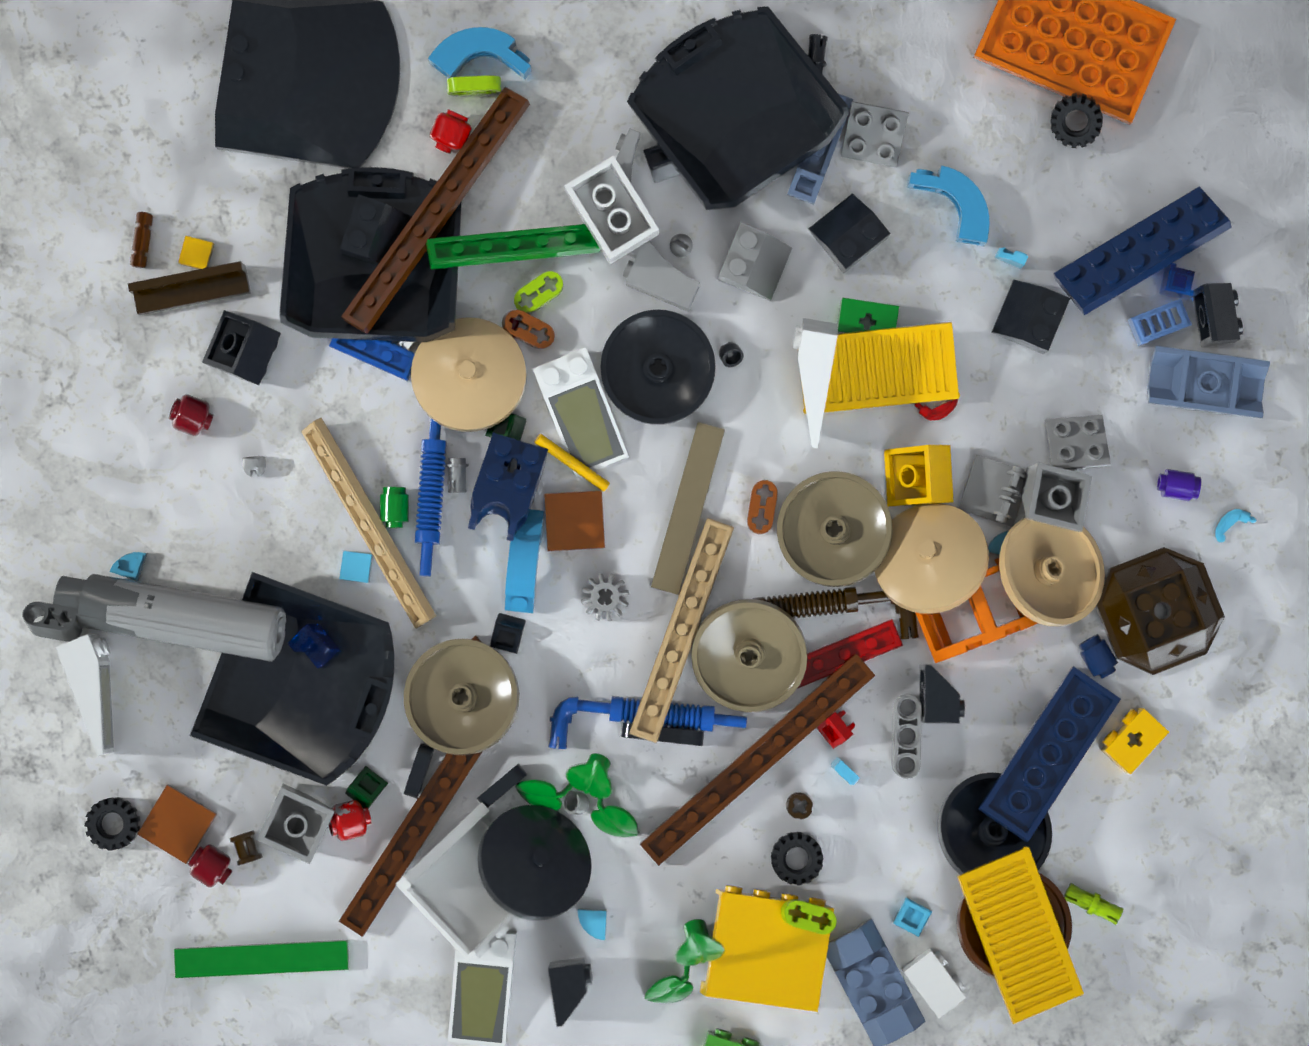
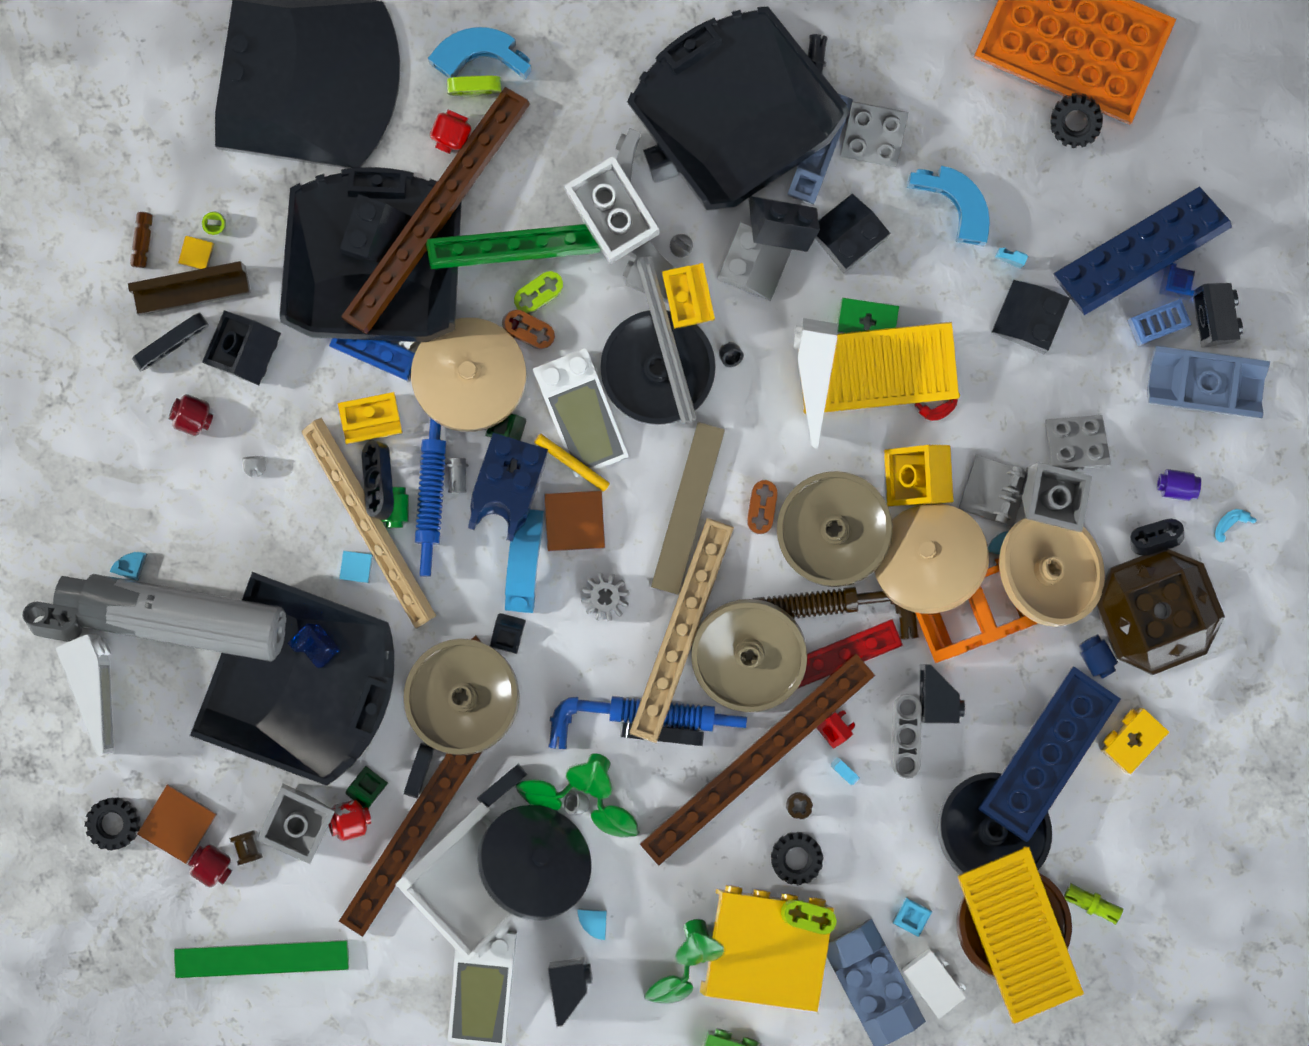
(170, 342): none -> black beam
(213, 229): none -> lime hinge
(370, 418): none -> yellow plate
(378, 498): none -> black beam
(666, 339): none -> light grey axle
(688, 295): none -> yellow plate
(783, 223): none -> black slope
(1157, 537): none -> black beam

